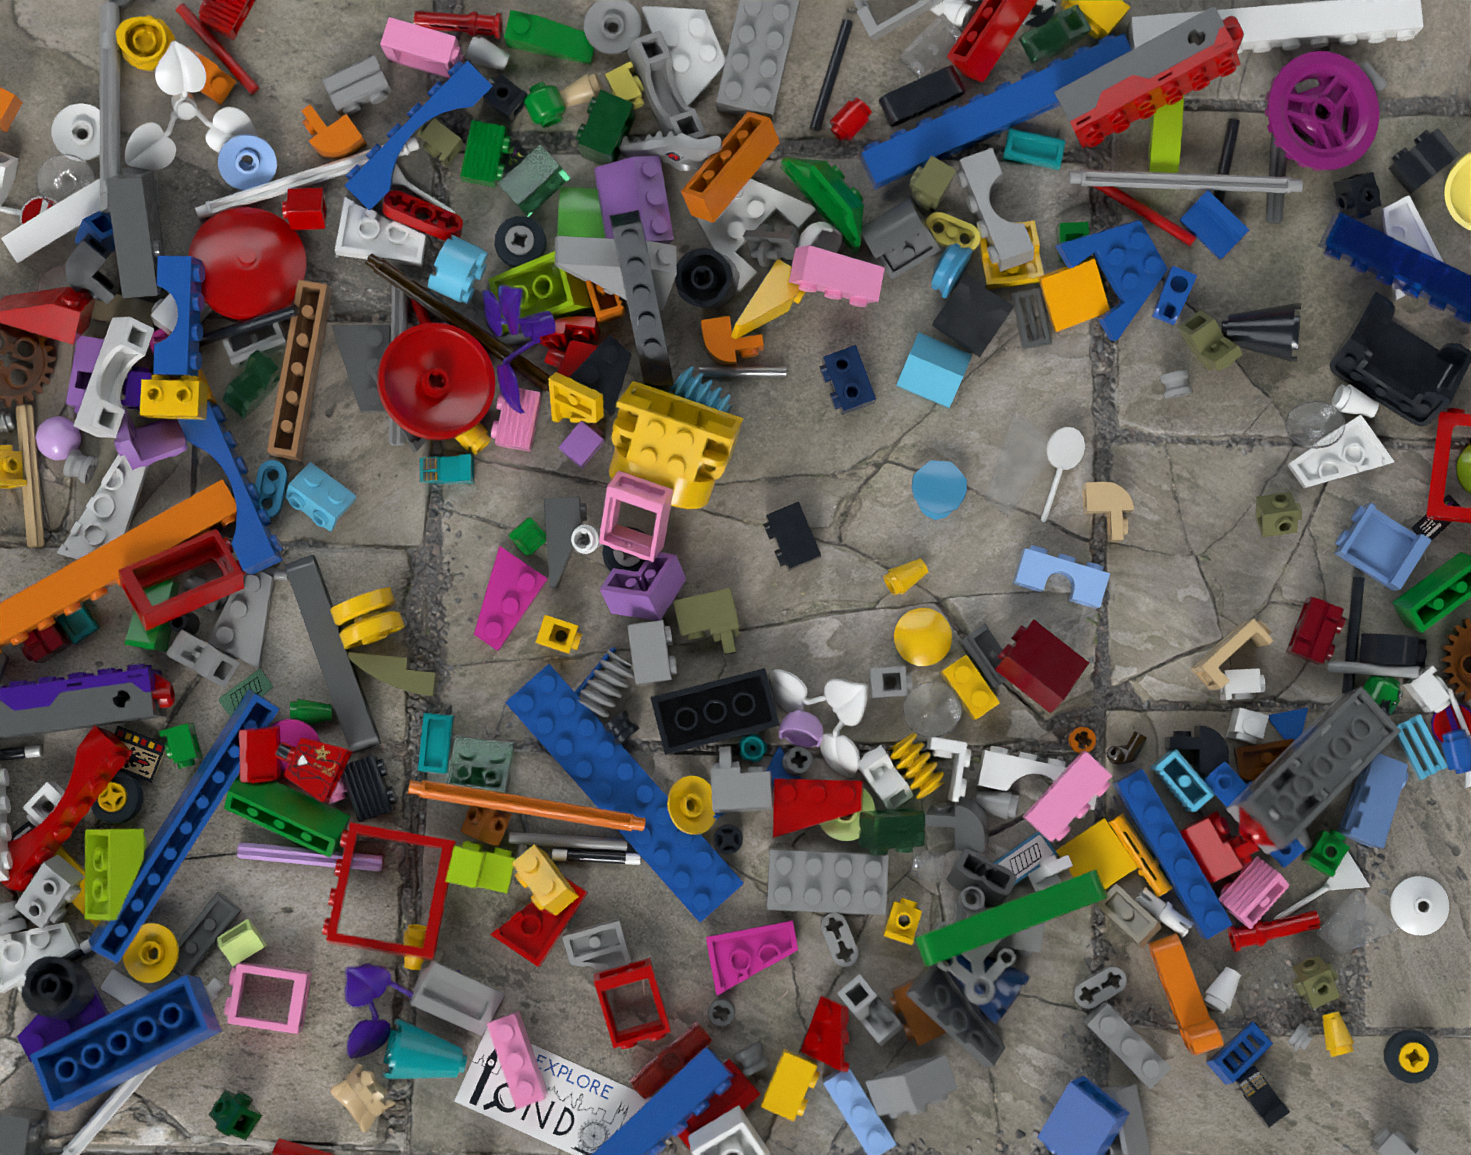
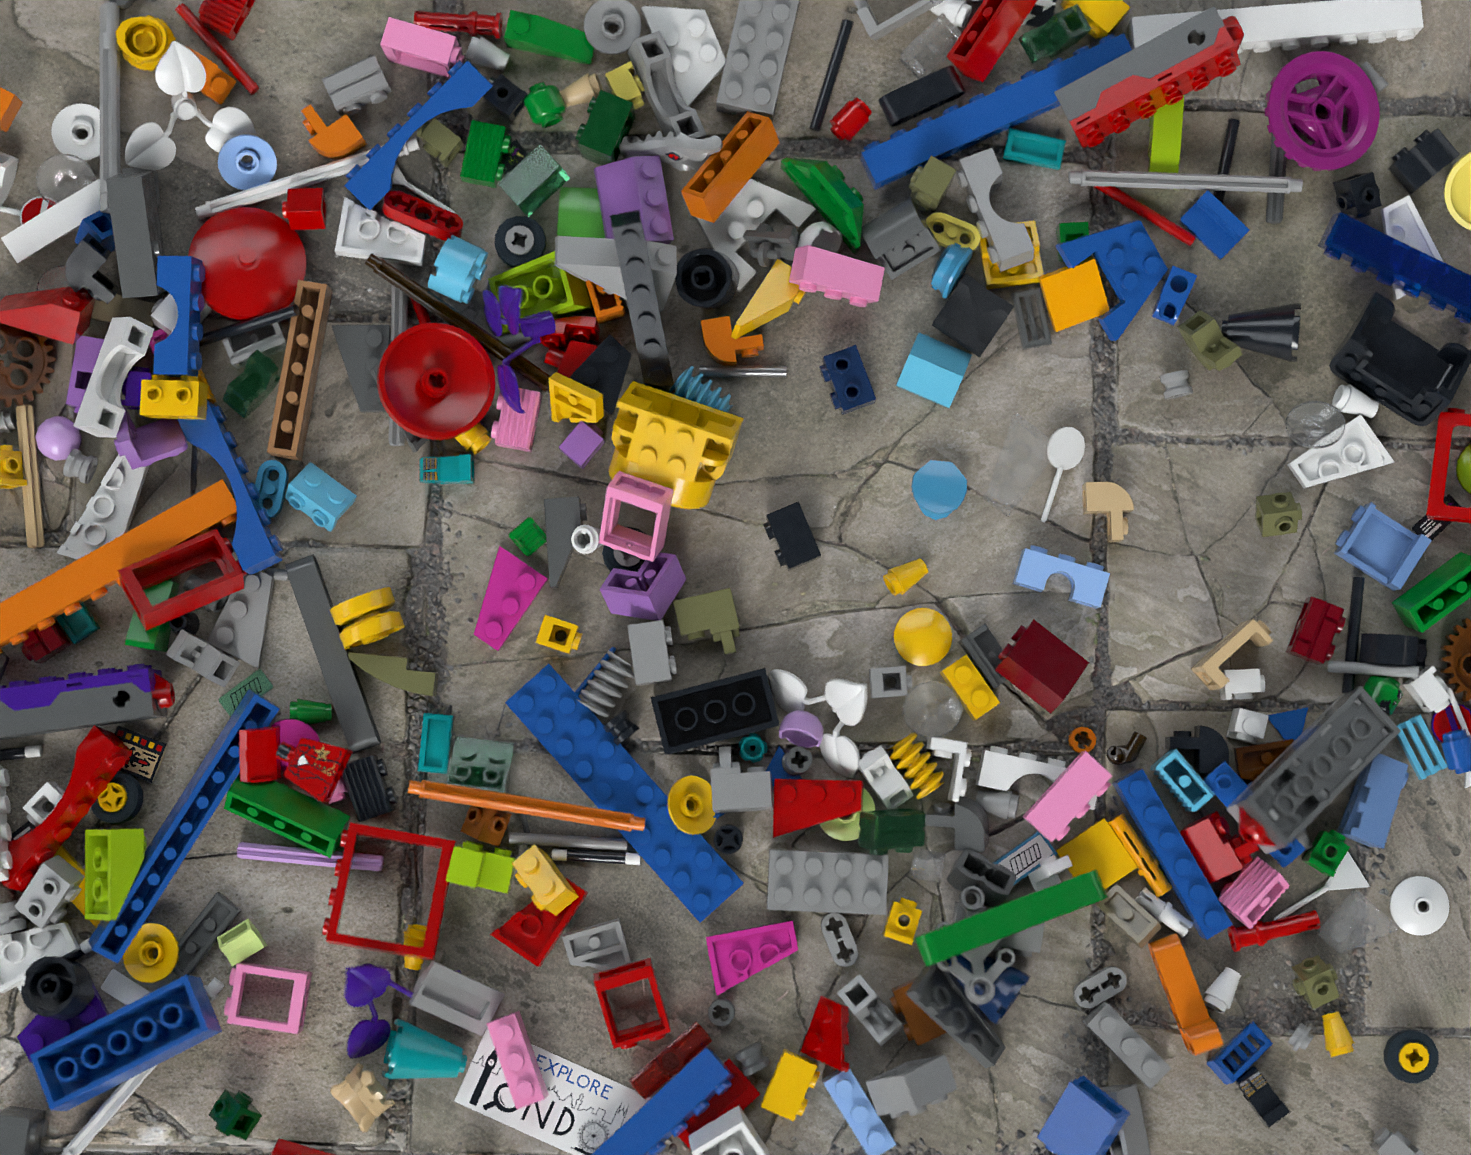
(182, 745): green brick -> none

